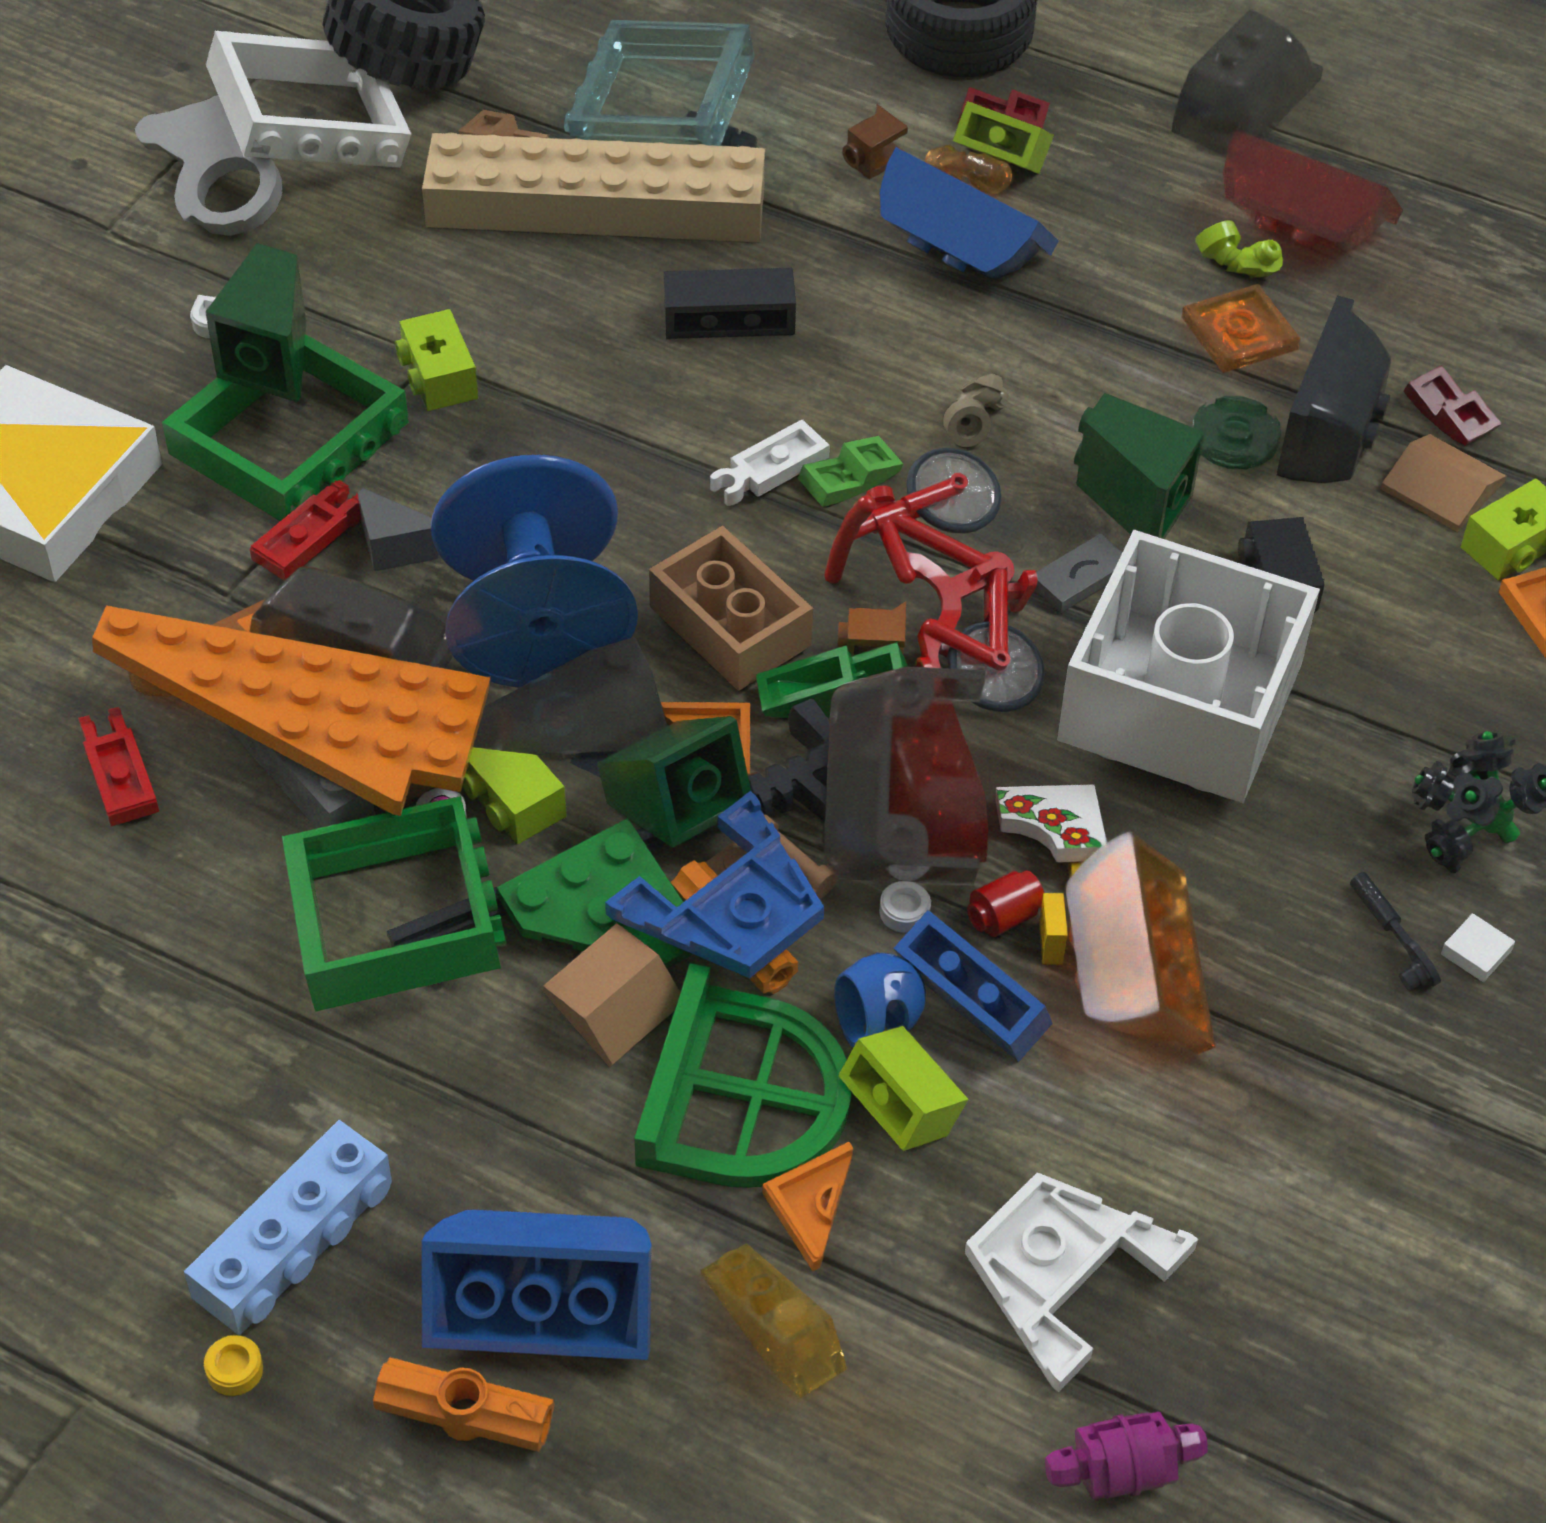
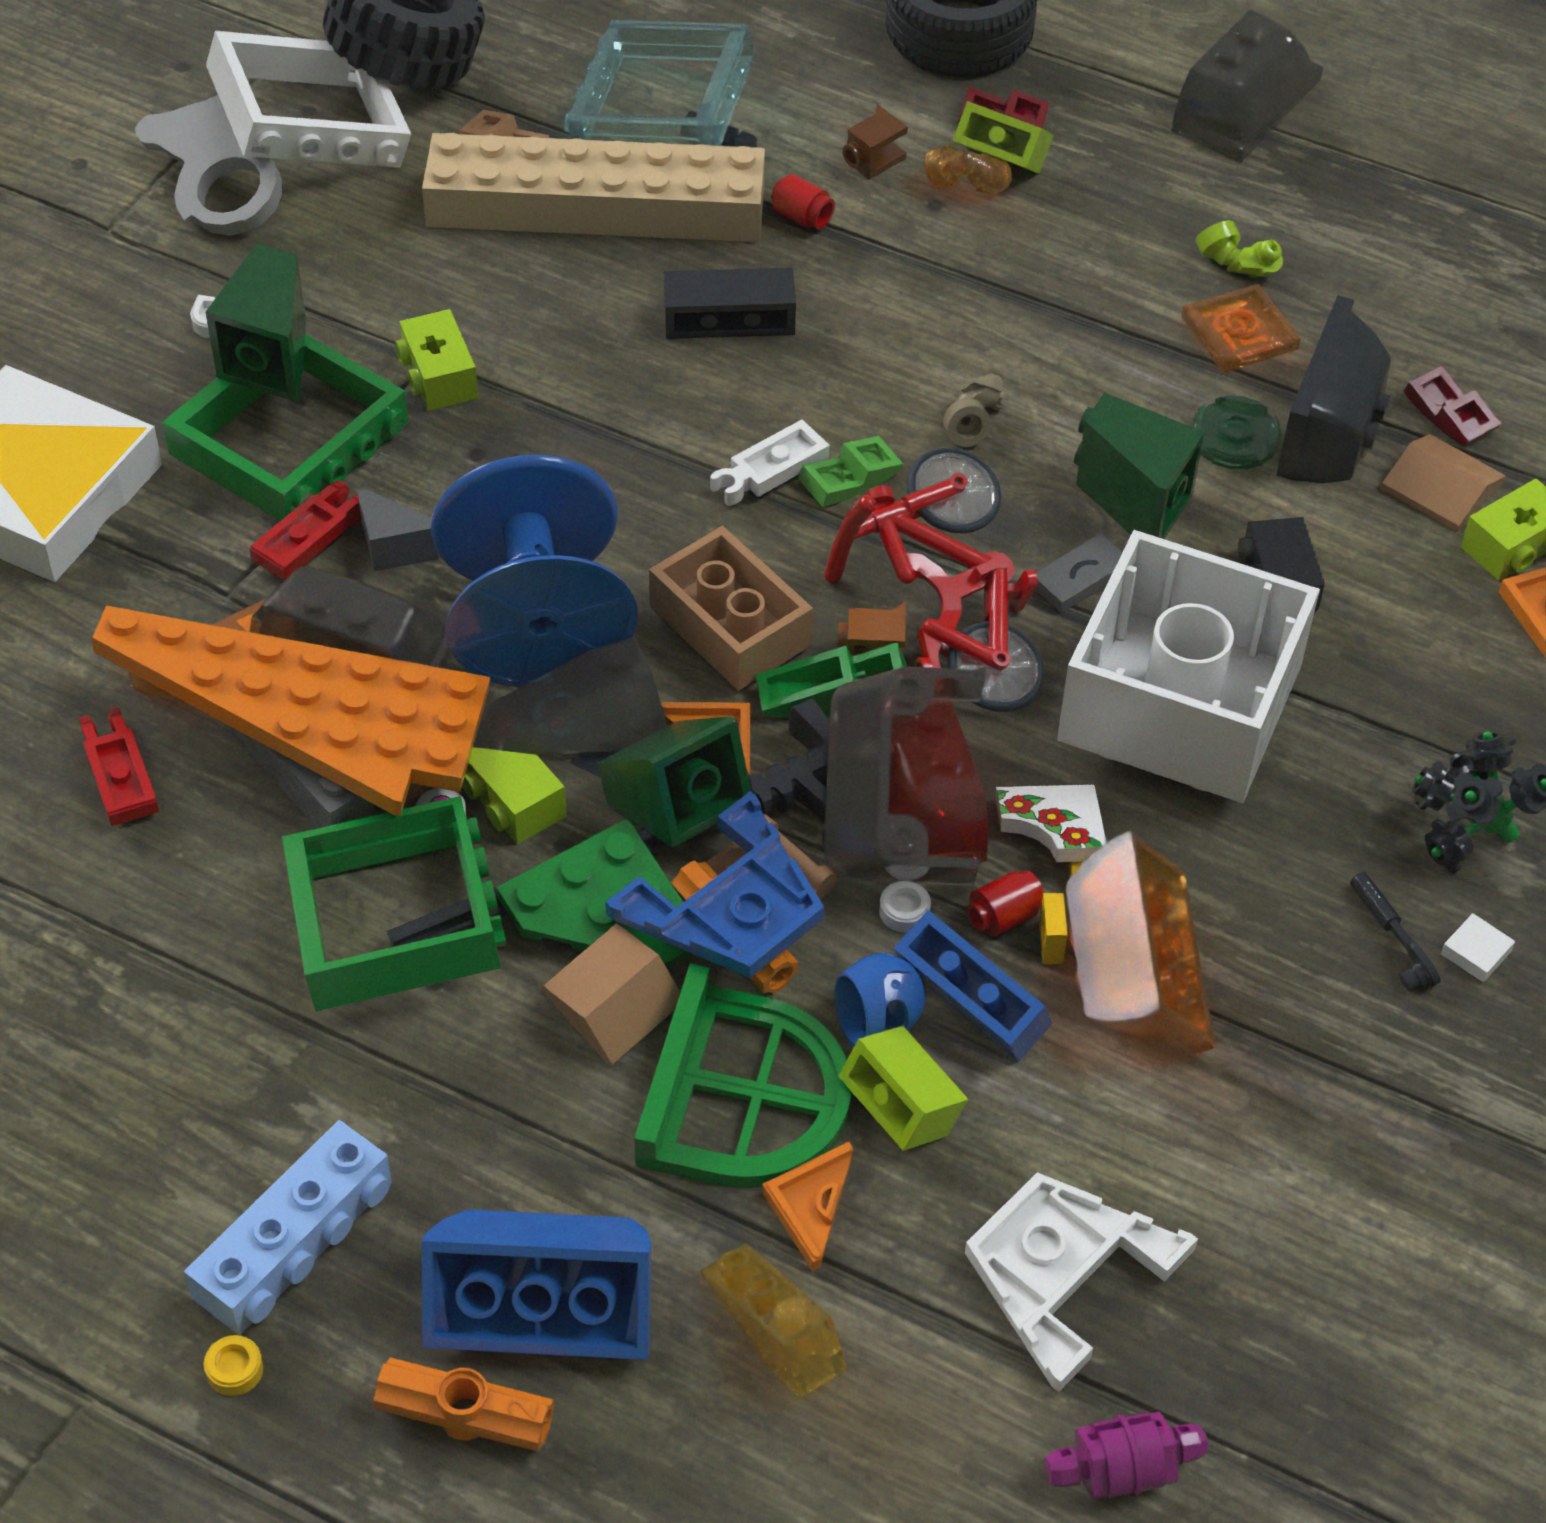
(802, 202): none -> red brick
(958, 219): blue windscreen -> none
(1304, 195): clear red windscreen -> none

